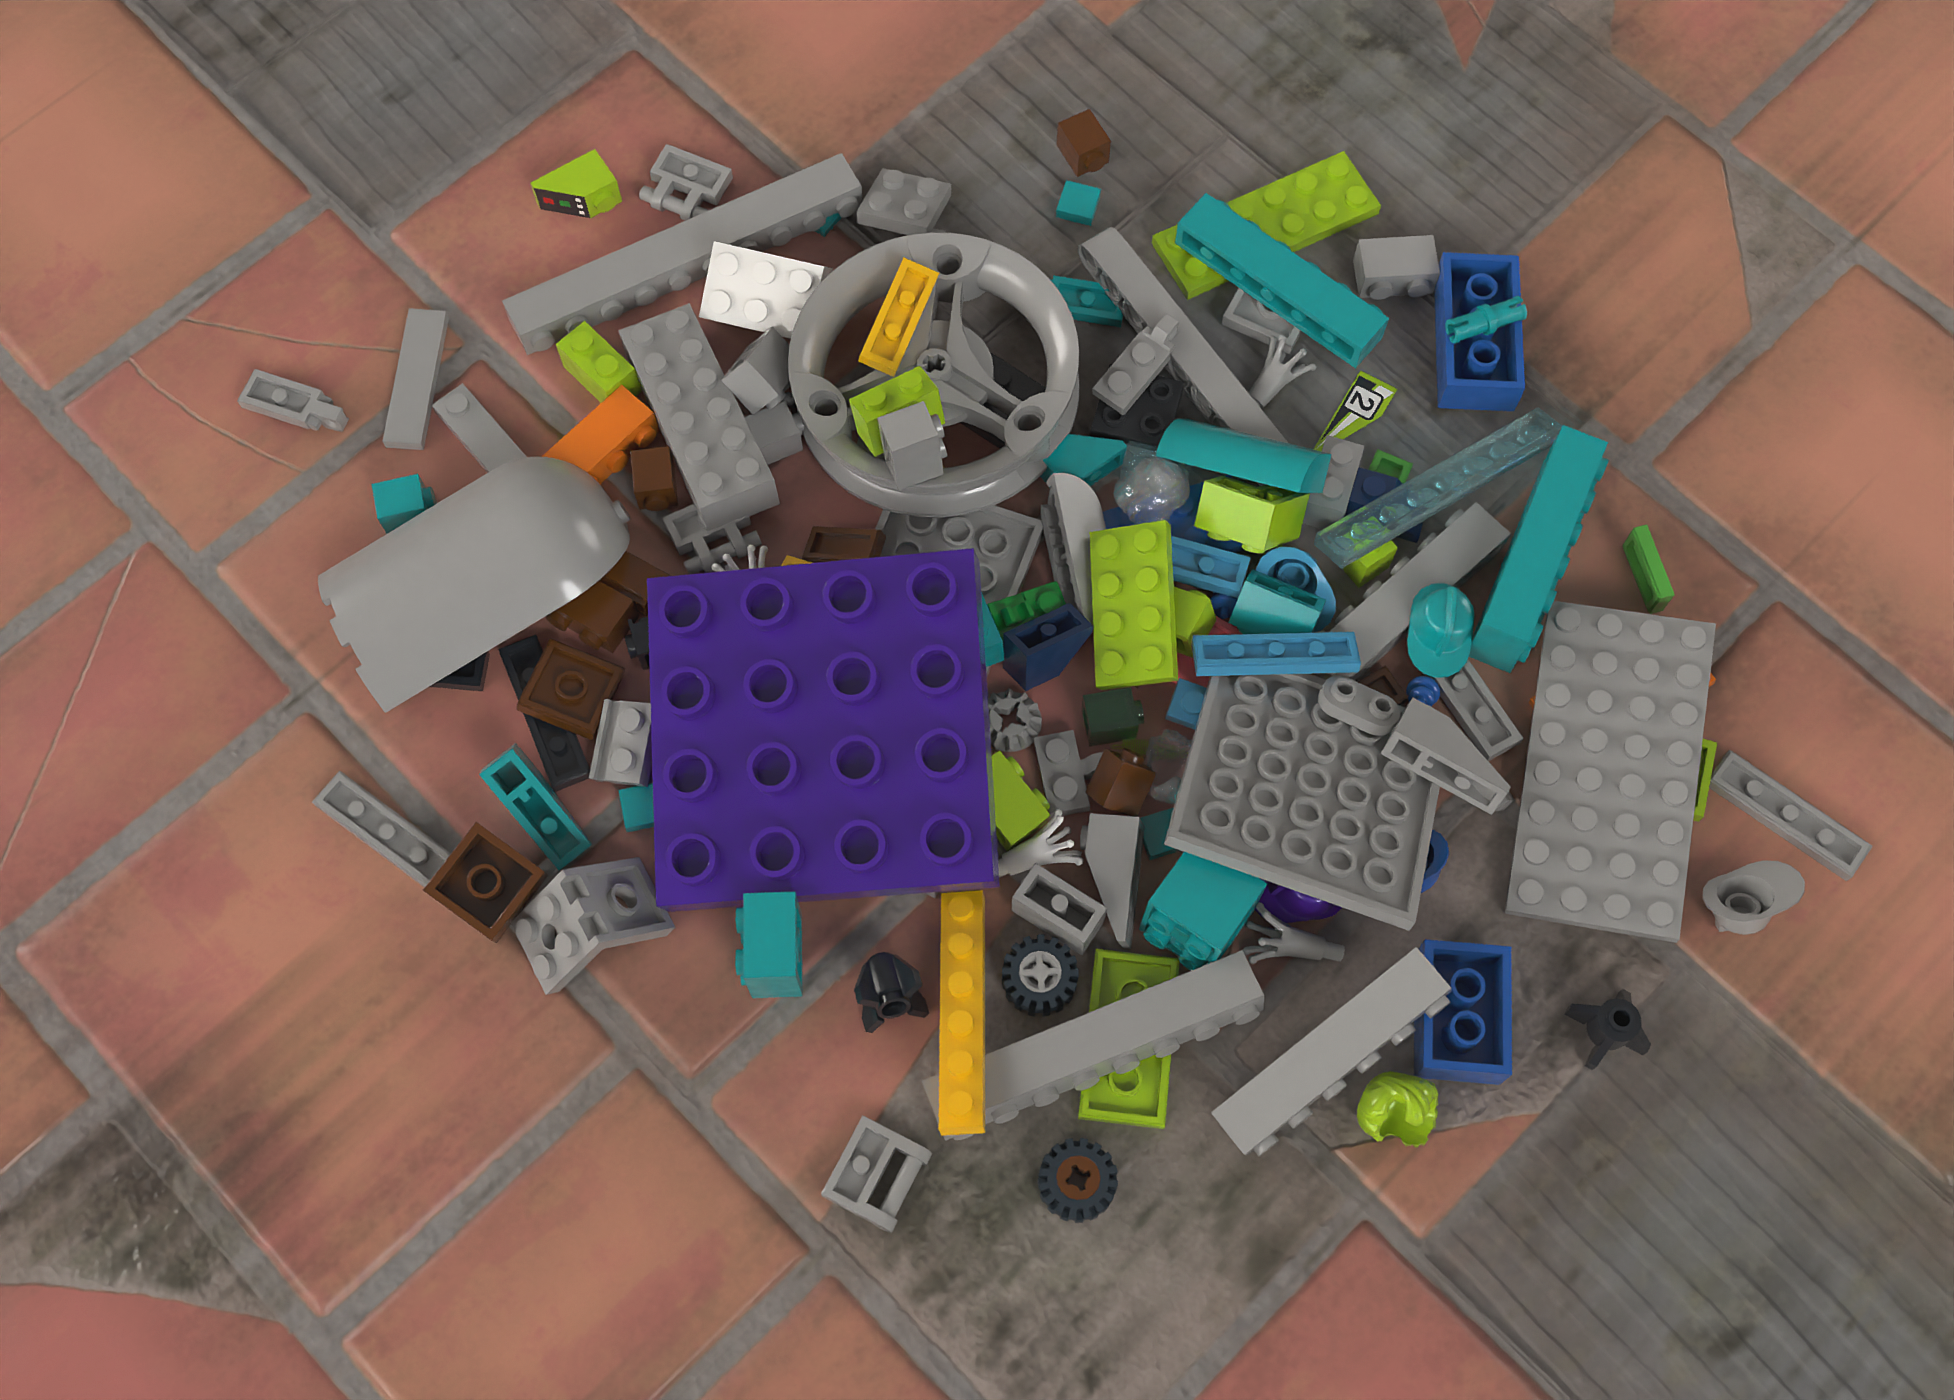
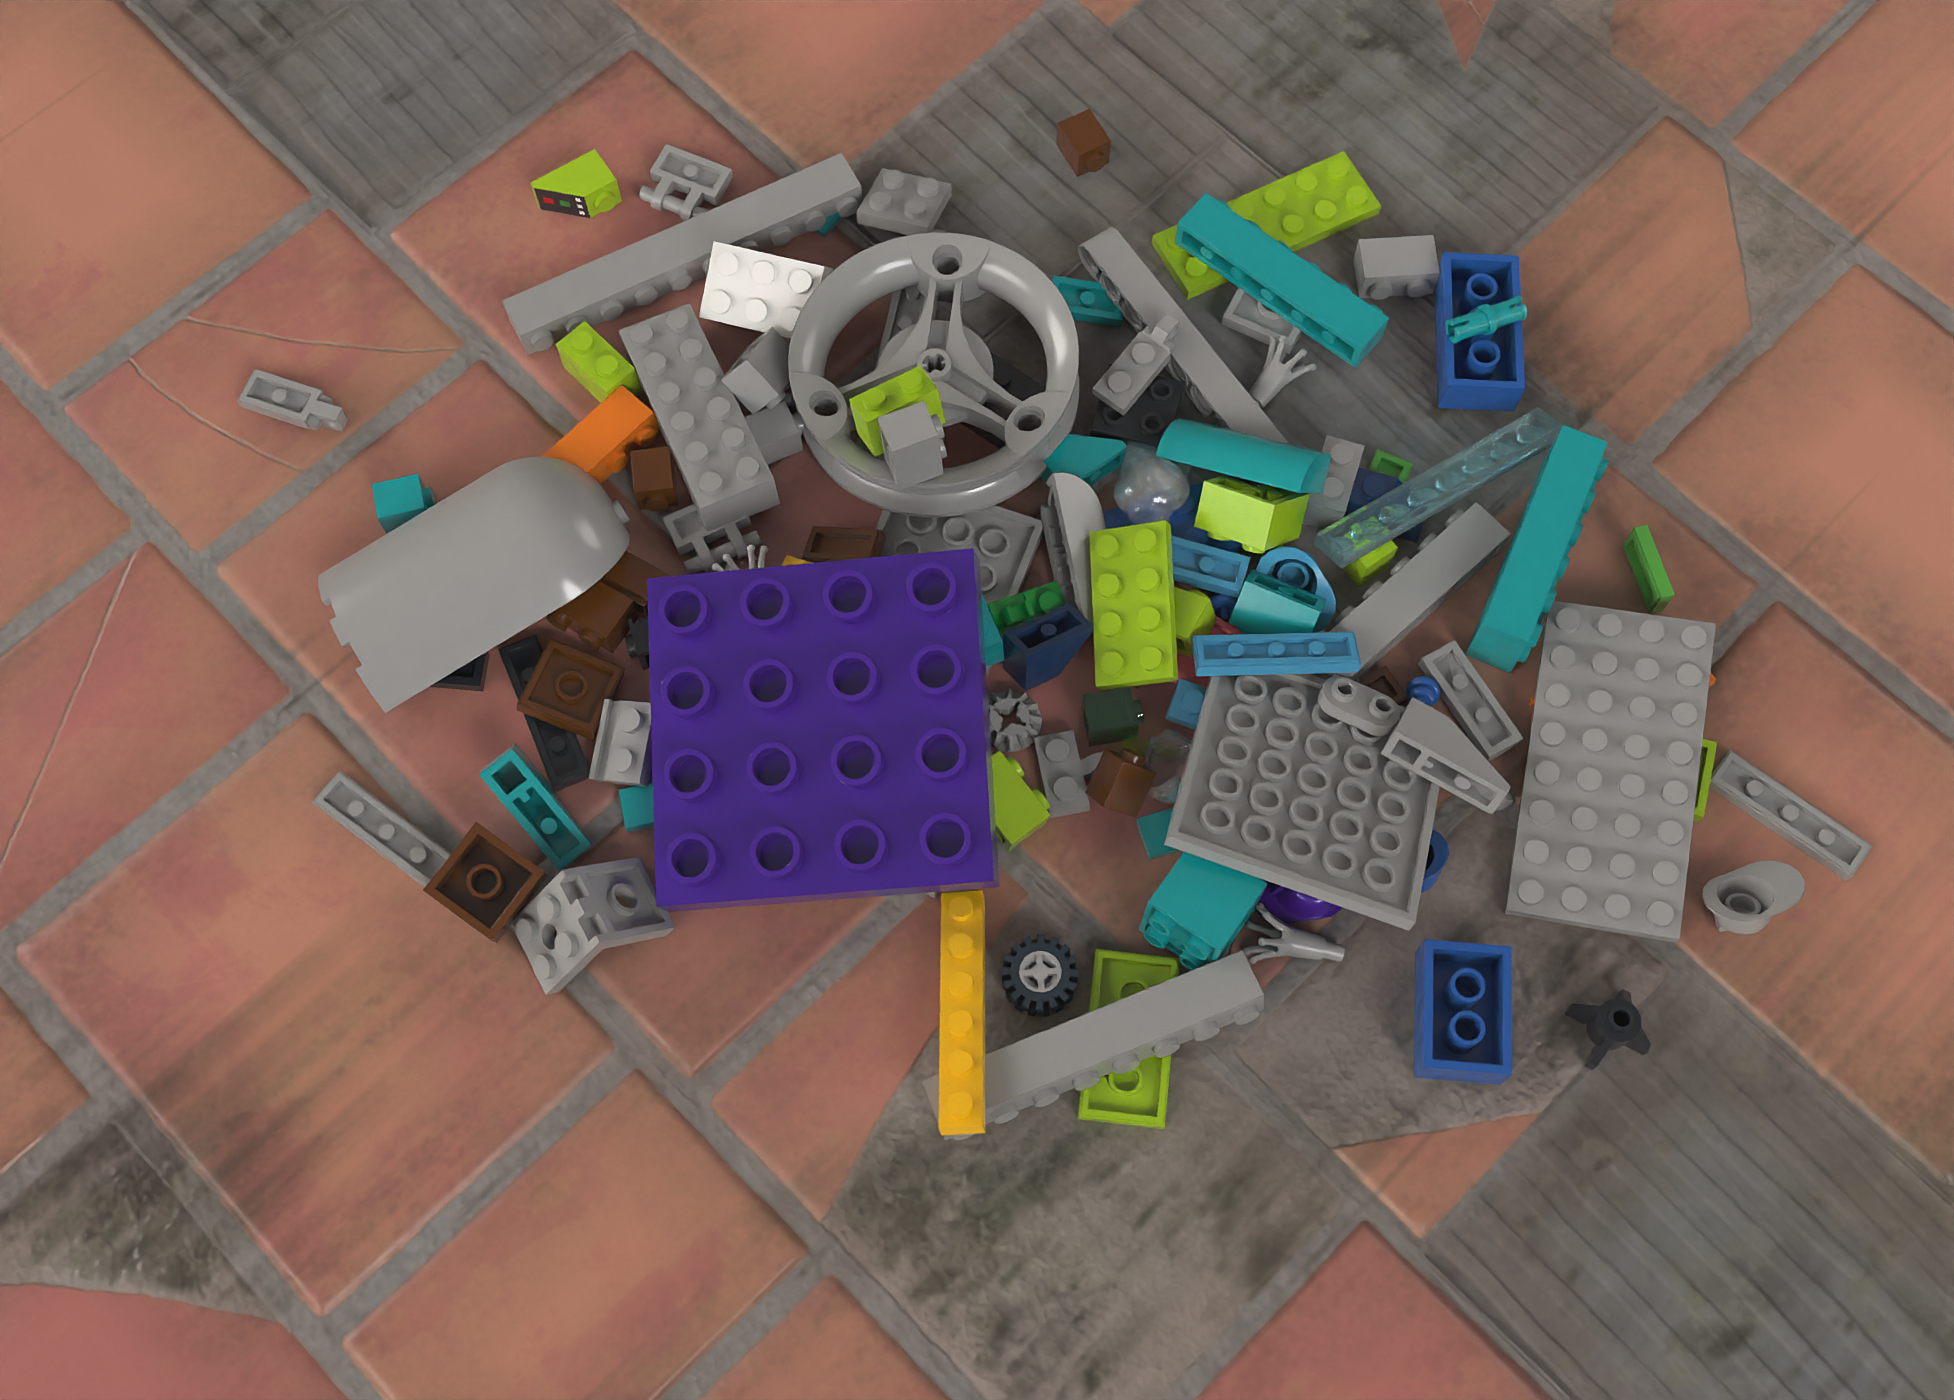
(416, 379): light grey tile -> none
(476, 429): light grey plate -> none
(771, 945): teal brick -> none
(863, 1166): light grey plate -> none
(888, 990): black brick -> none
(898, 317): yellow plate -> none
(1040, 849): white piece -> none
(1058, 909): light grey brick -> none
(1069, 1198): black wheel -> none
(1078, 203): teal tile -> none
(1114, 856): light grey slope -> none
(1331, 1052): light grey brick -> none
(1361, 406): sticker -> none
(1398, 1107): lime hair -> none
(1440, 630): teal piece -> none

